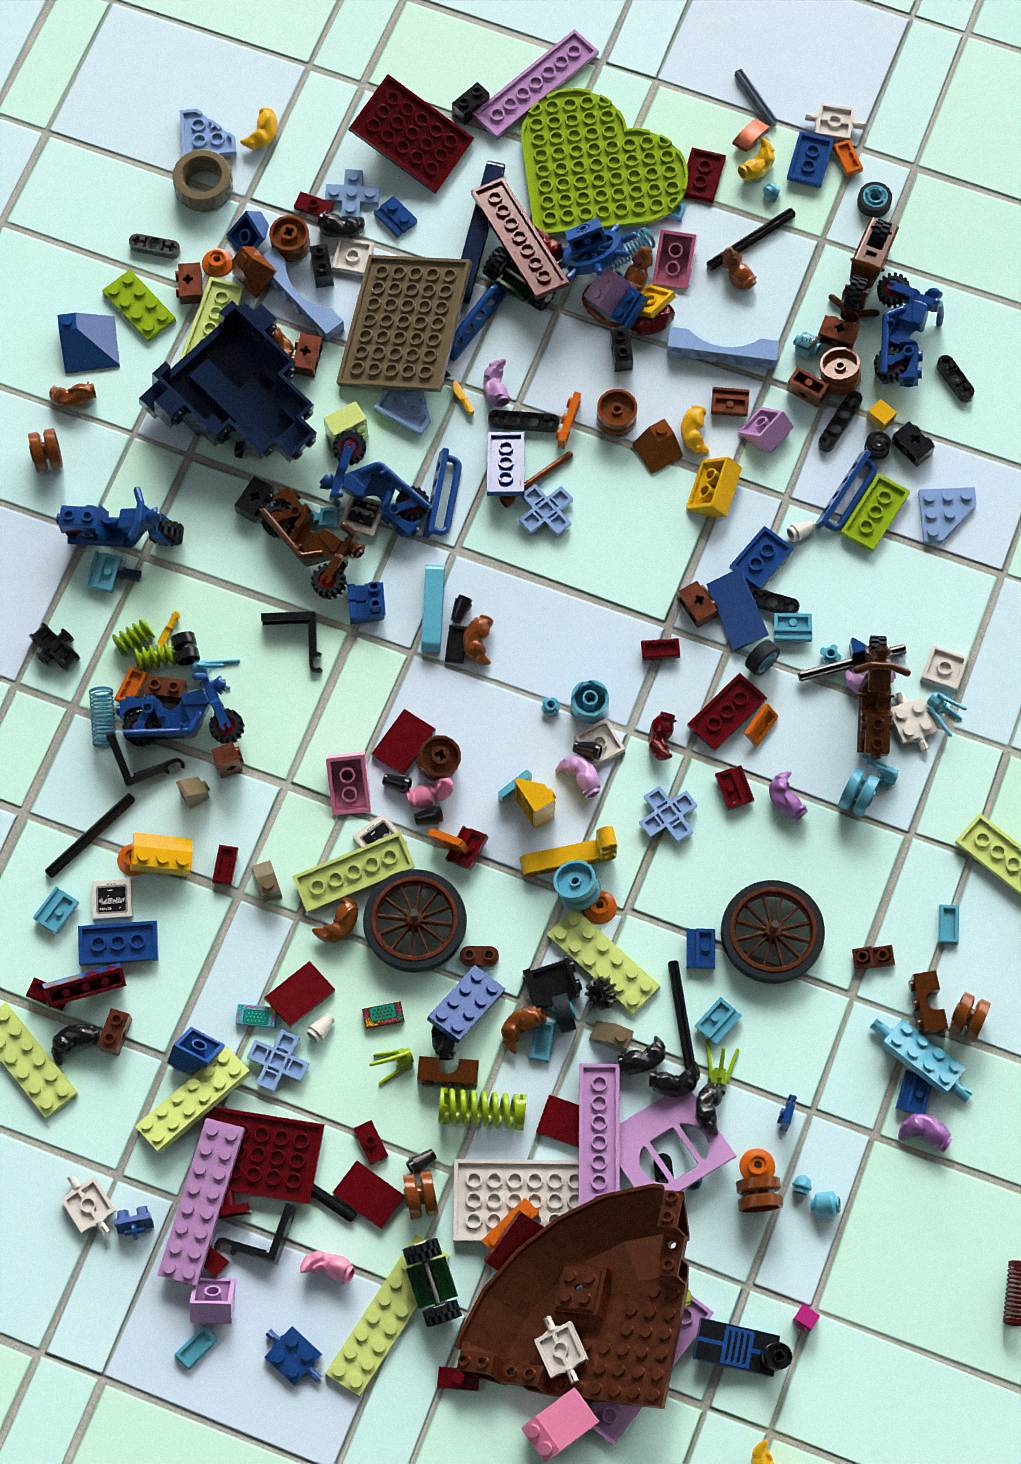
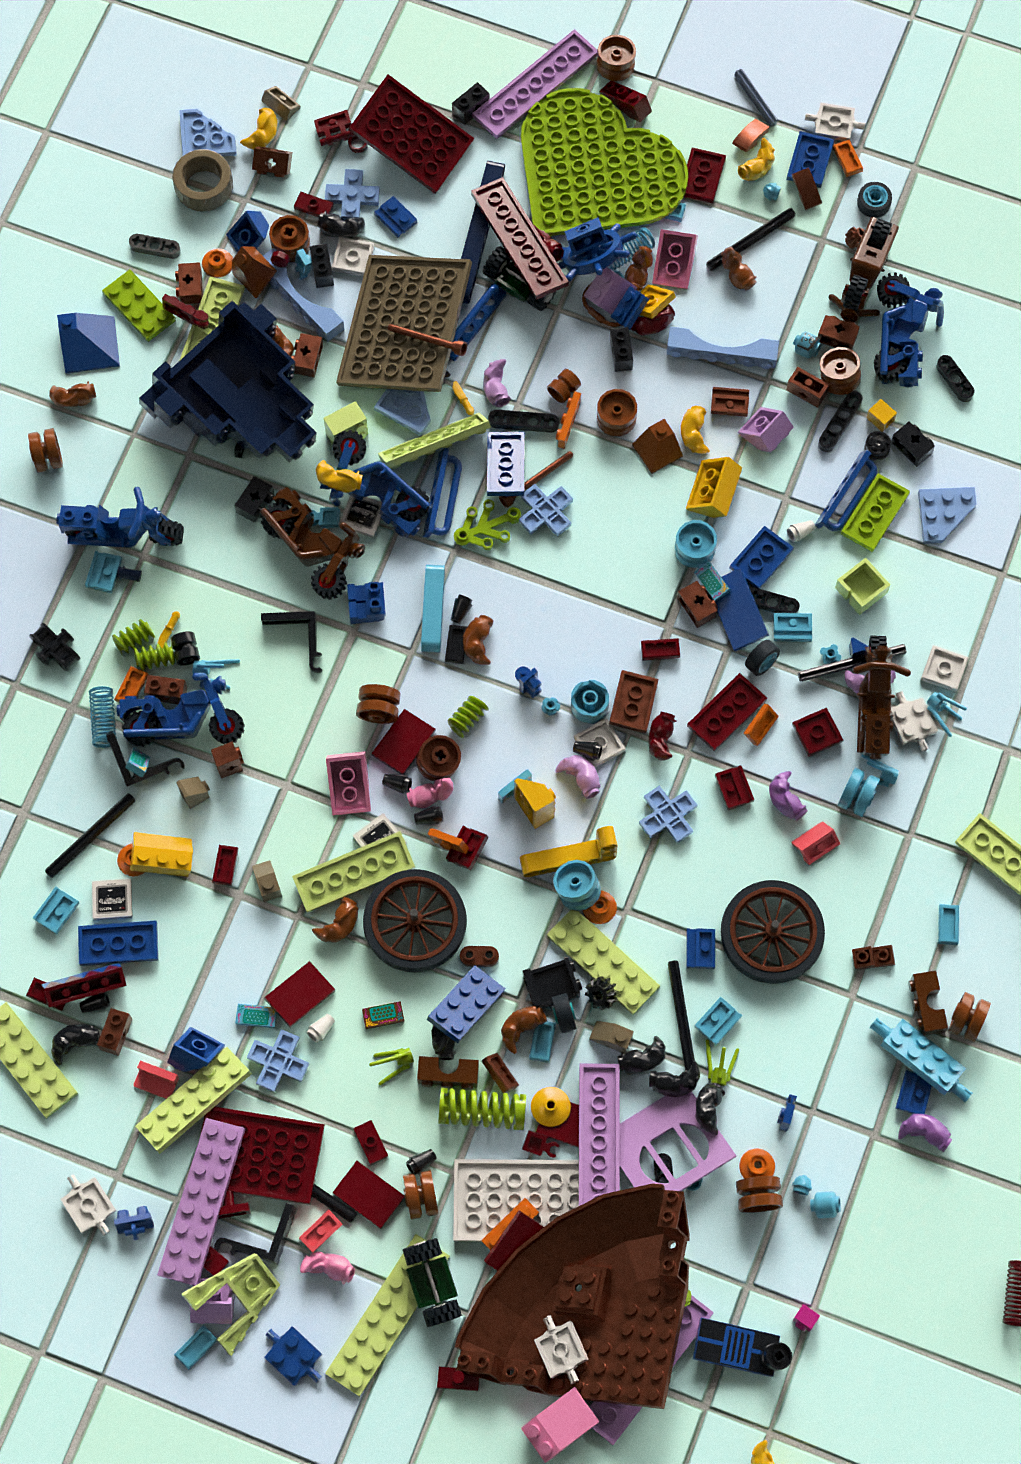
(95, 1003): none -> black cone
(138, 762): none -> medium azure tile
(155, 1080): none -> coral panel
(186, 312): none -> dark red hinge
(252, 1286): none -> yellowish green wing
(280, 102): none -> dark tan slope
(280, 157): none -> copper brick
(280, 259): none -> dark red tile
(303, 263): none -> medium azure plate
(320, 1231): none -> coral panel
(333, 123): none -> dark red plate
(341, 480): none -> yellow animal
(356, 150): none -> dark red piece
(378, 704): none -> dark orange wheel
(434, 440): none -> yellowish green plate
(458, 347): none -> copper piece
(466, 714): none -> lime piece
(484, 526): none -> lime plant
(500, 1073): none -> copper plate
(528, 681): none -> blue hips
(536, 1144): none -> dark red plate
(545, 1115): none -> yellow dish
(562, 387): none -> dark orange wheel
(616, 57): none -> dark orange wheel
(629, 101): none -> dark red slope
(633, 701): none -> copper plate
(695, 543): none -> medium azure wheel
(712, 581): none -> tile
(807, 188): none -> copper slope
(816, 842): none -> coral panel
(817, 732): none -> dark red plate
(853, 237): none -> copper gear
(862, 586): none -> yellowish green piece

